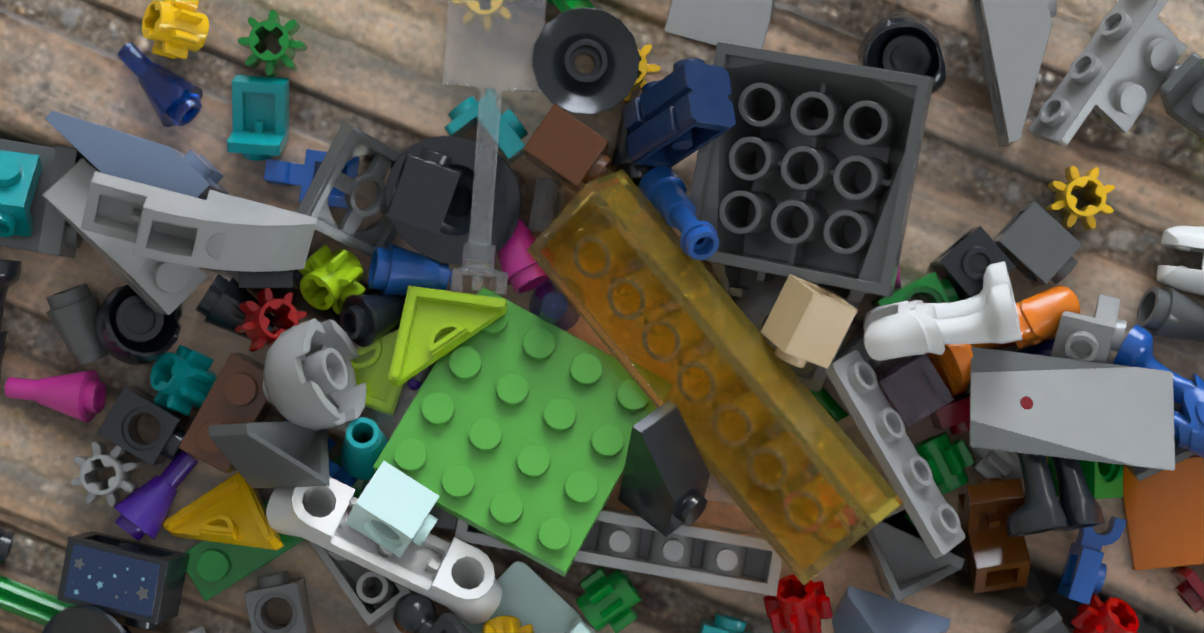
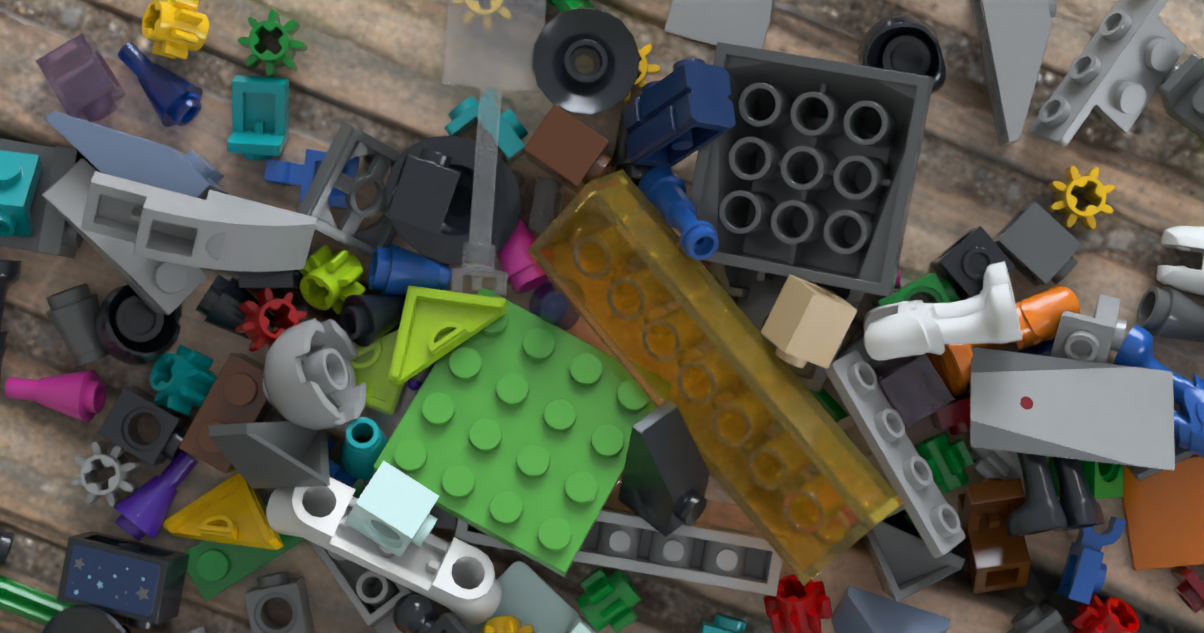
(82, 79): none -> clear purple brick

